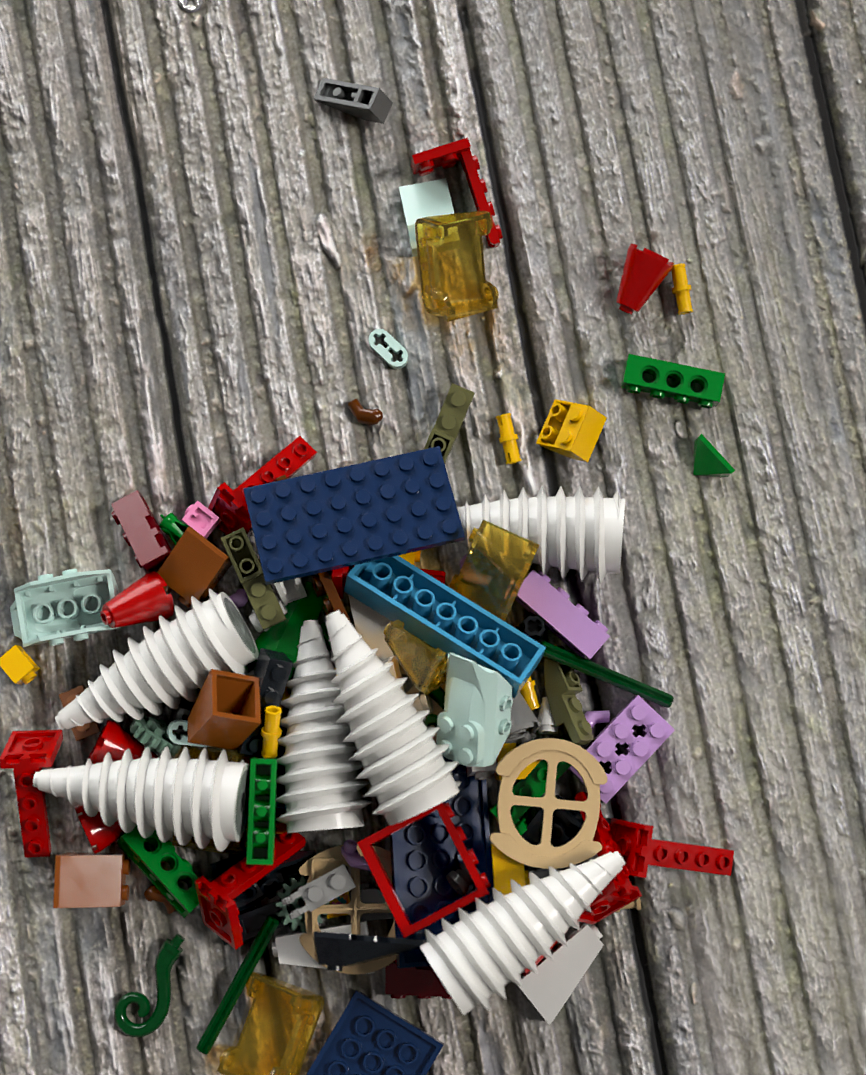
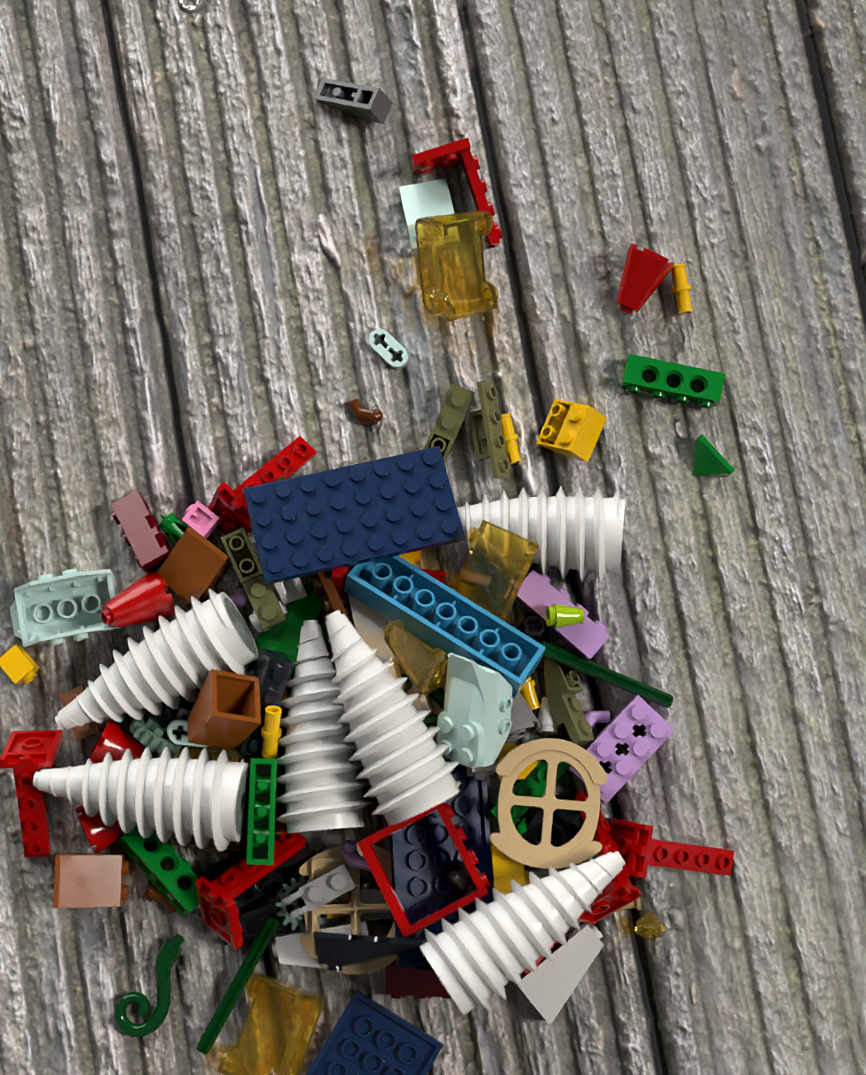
(487, 431): none -> olive bracket
(563, 616): none -> lime cone
(649, 926): none -> clear yellow piece

